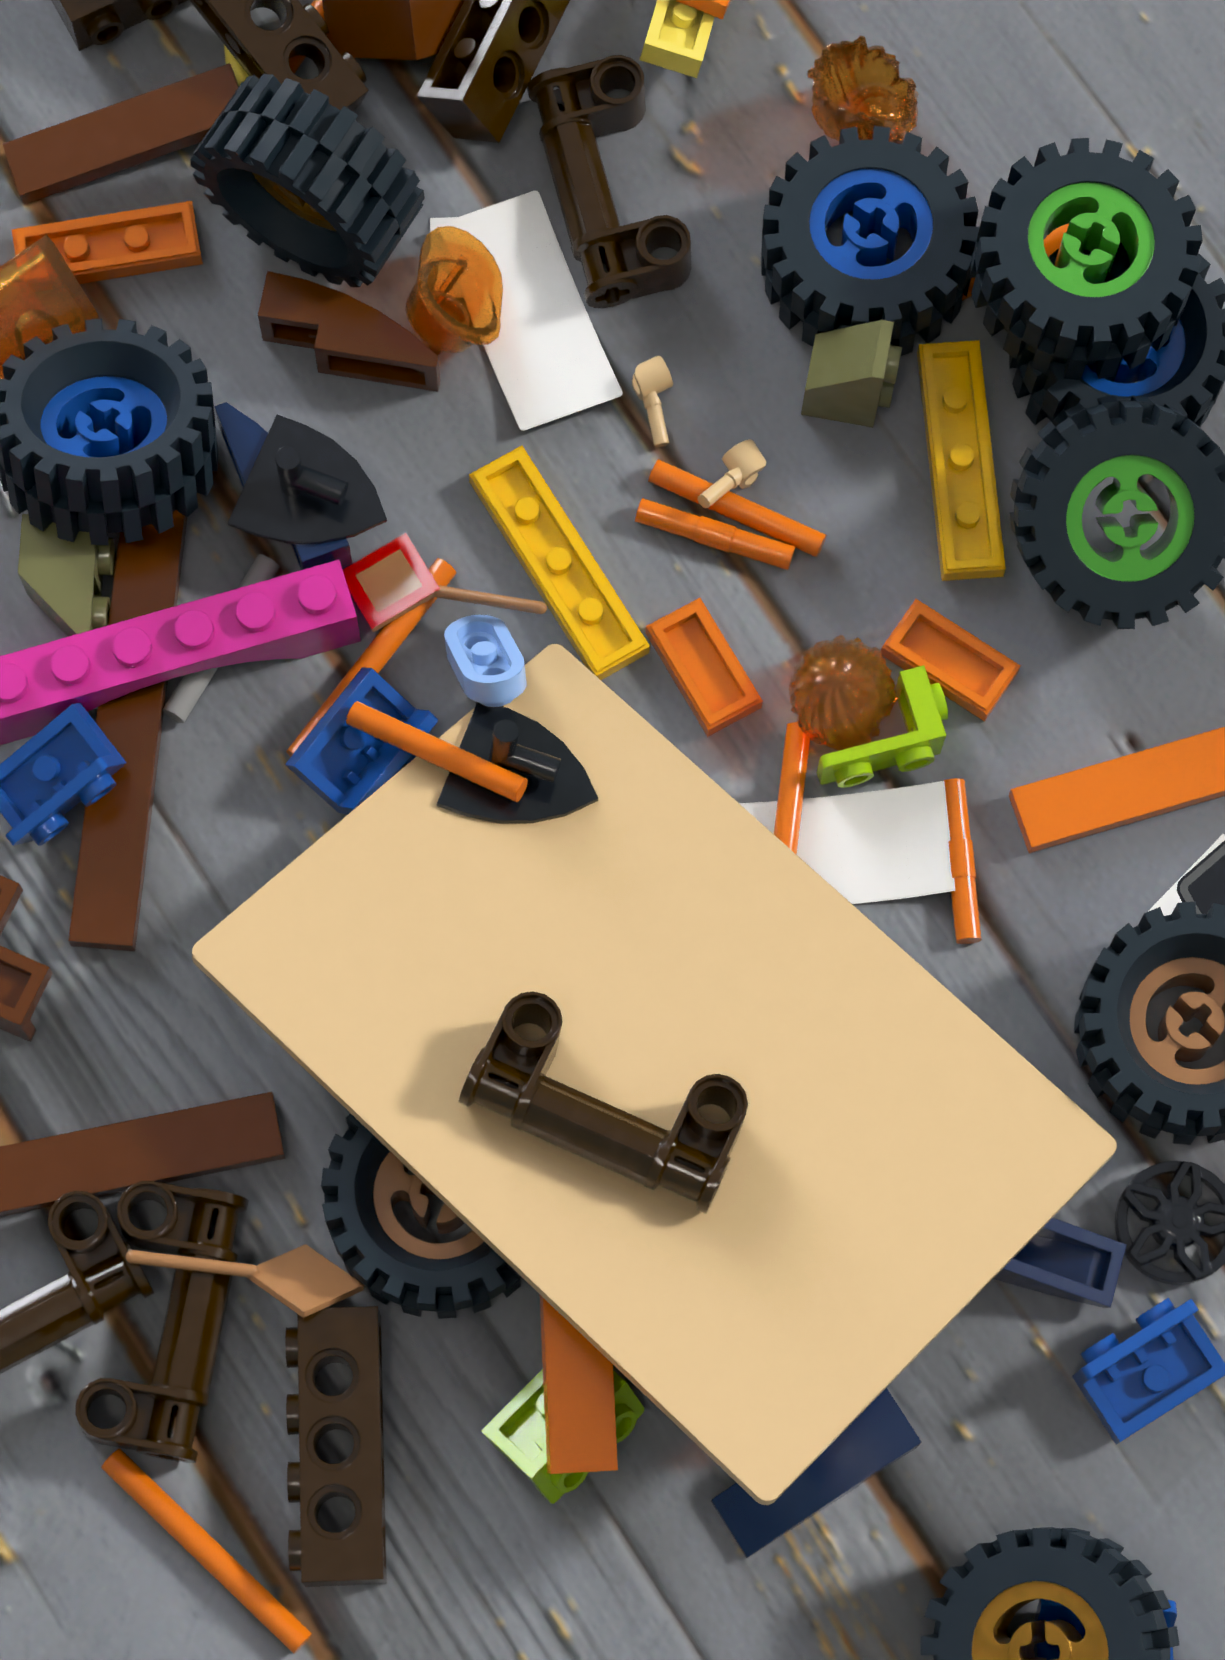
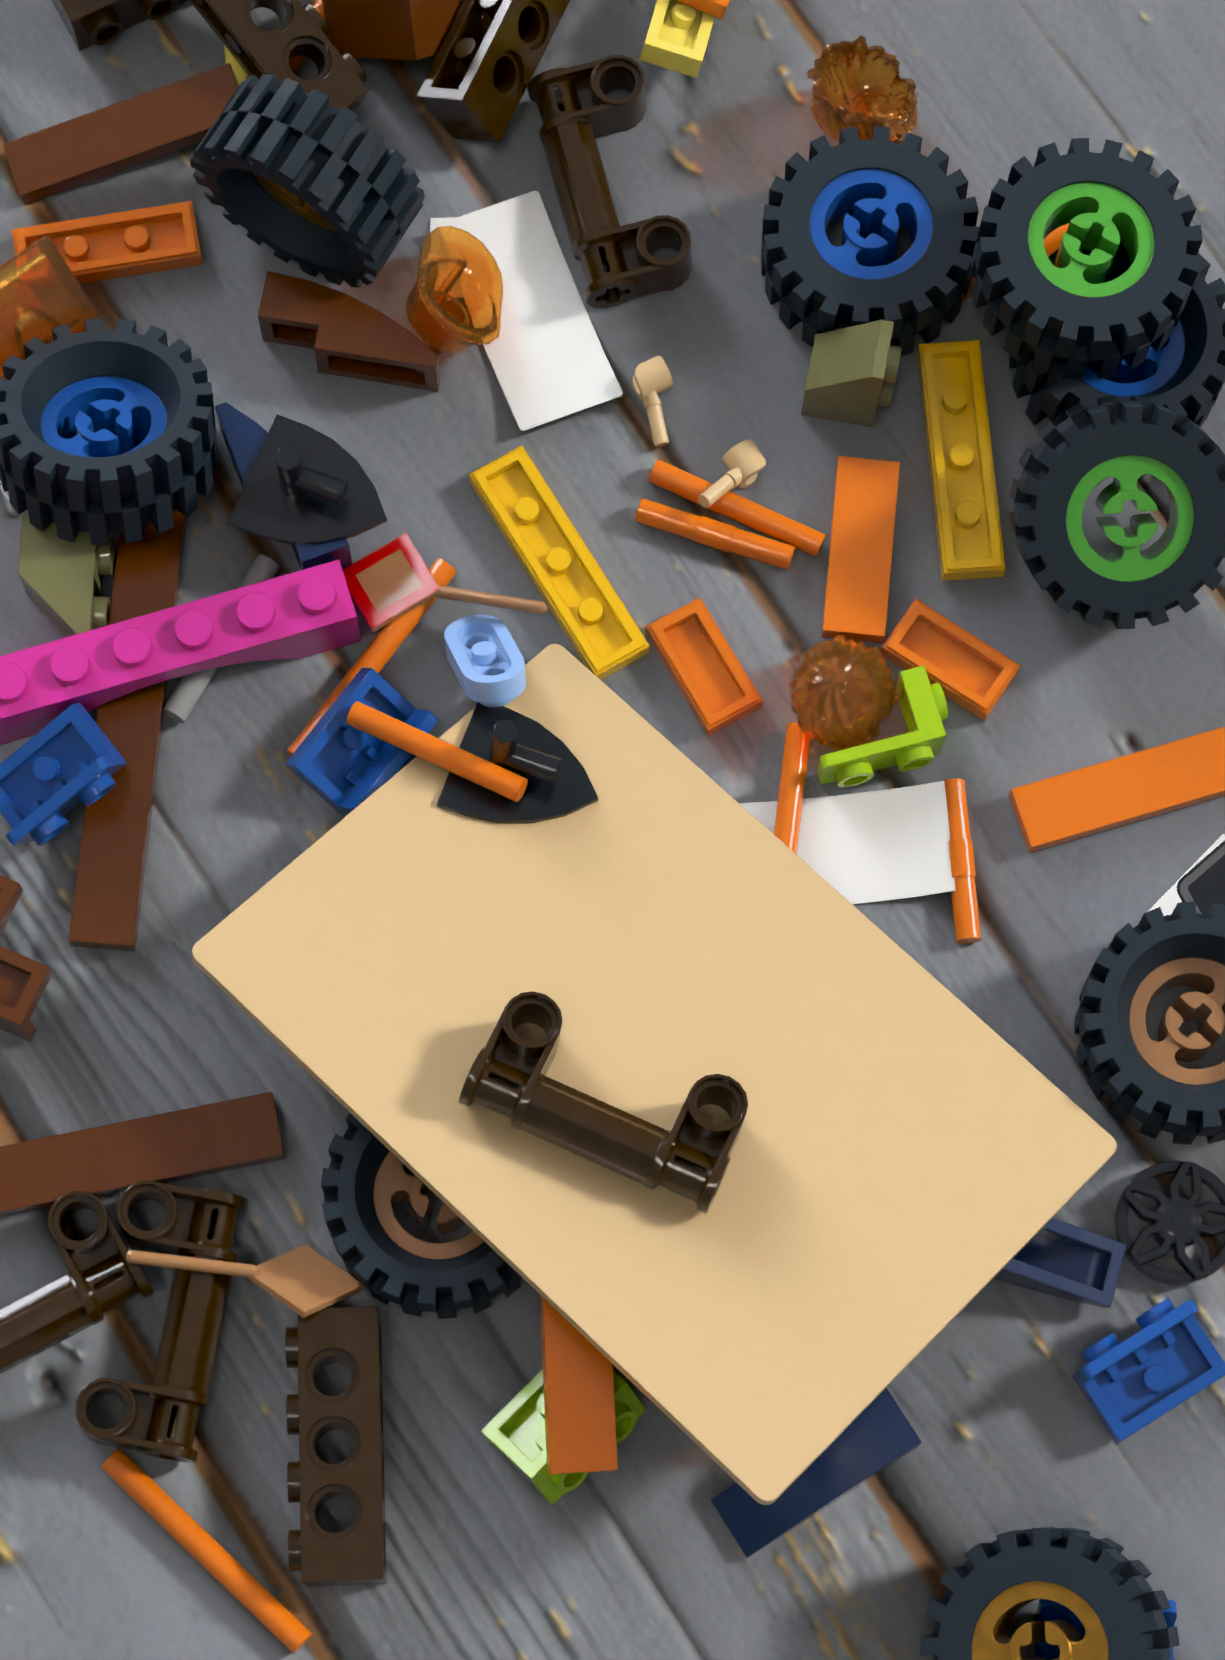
(860, 549): none -> orange tile

